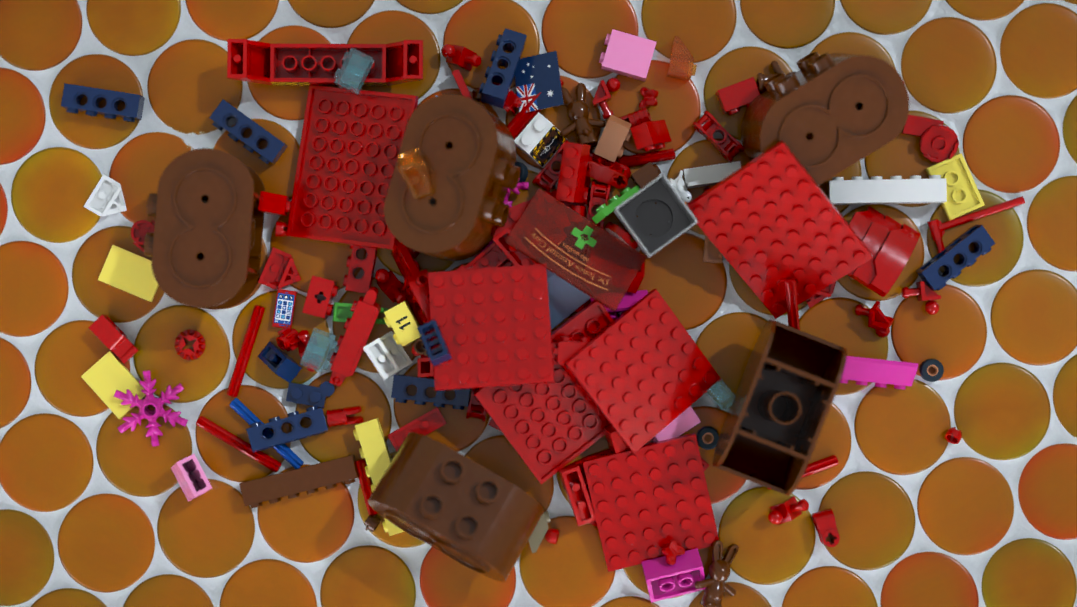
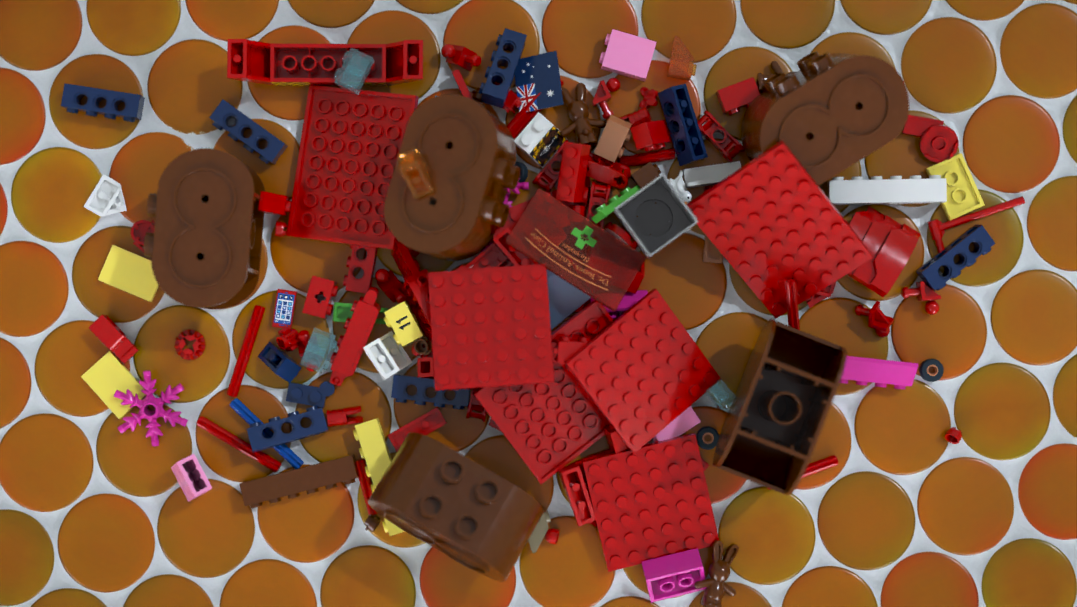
(279, 270): red slope -> none
(443, 350): dark blue slope -> none
(672, 551): red piece -> none
(682, 124): none -> dark blue brick
(787, 510): red piece -> none
(826, 523): red piece -> none

